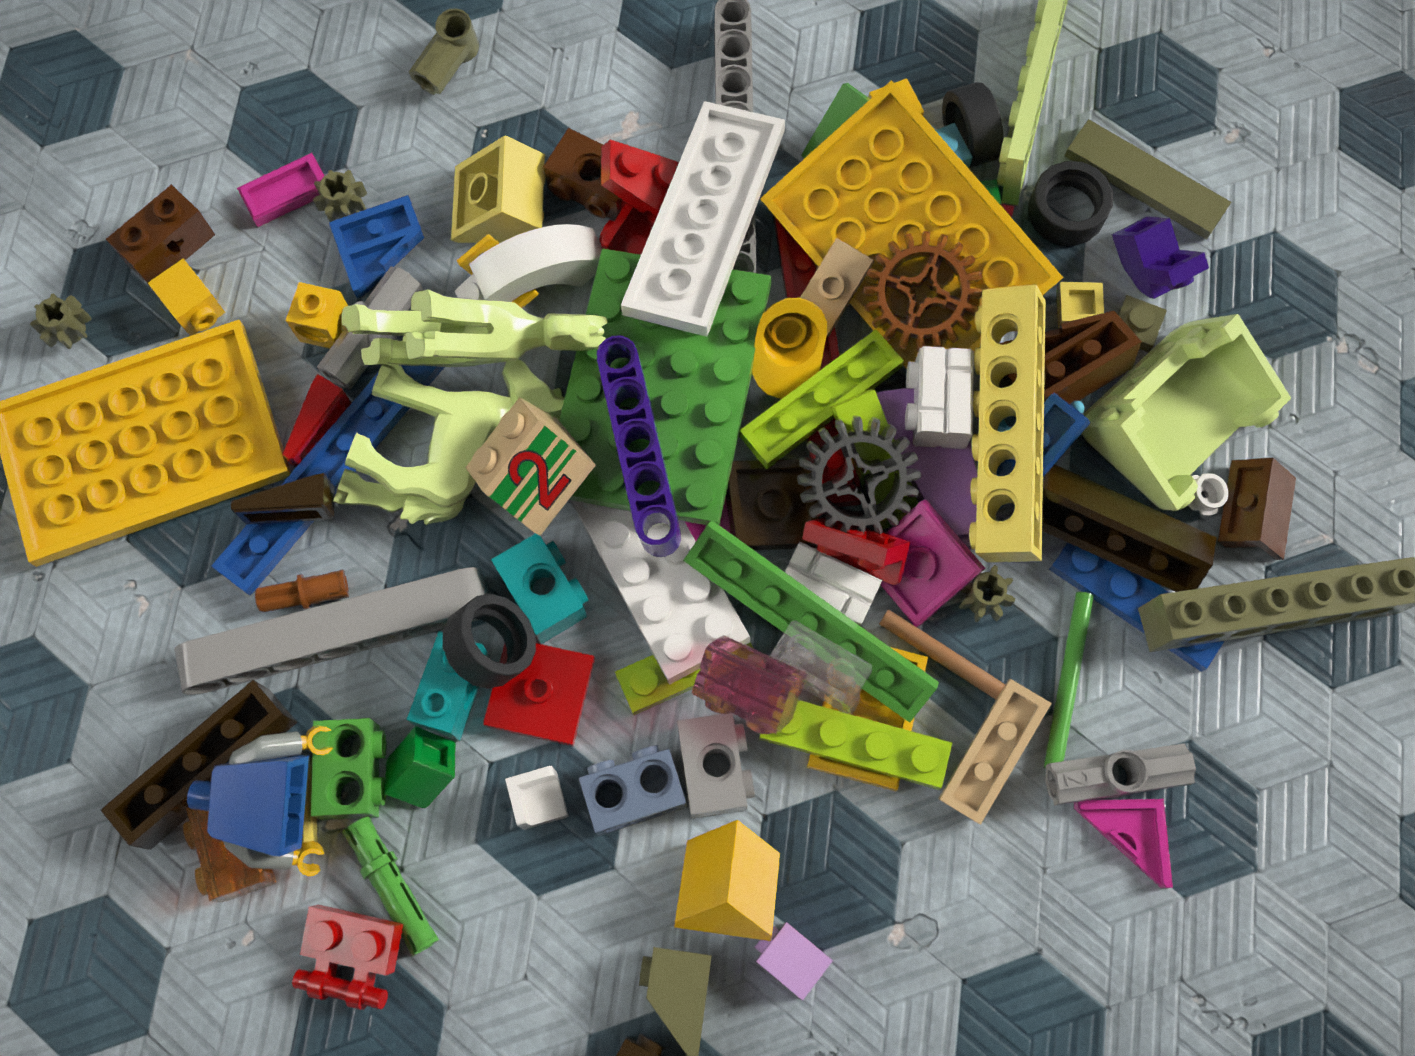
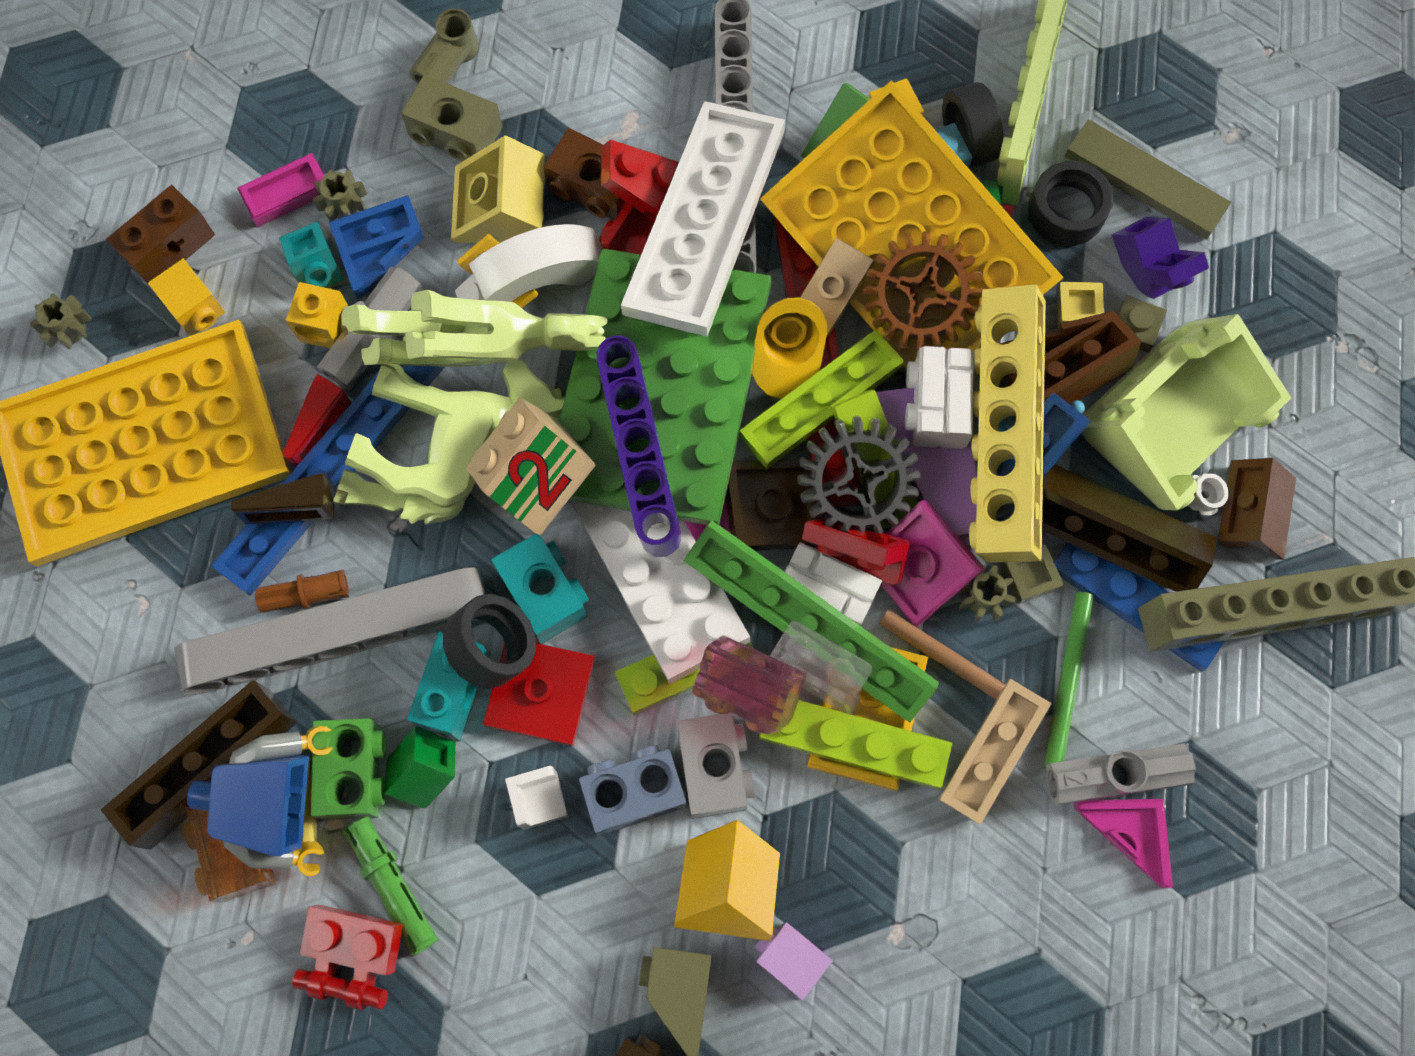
(310, 256): none -> teal bracket
(439, 103): none -> olive brick
(1033, 577): none -> olive plate

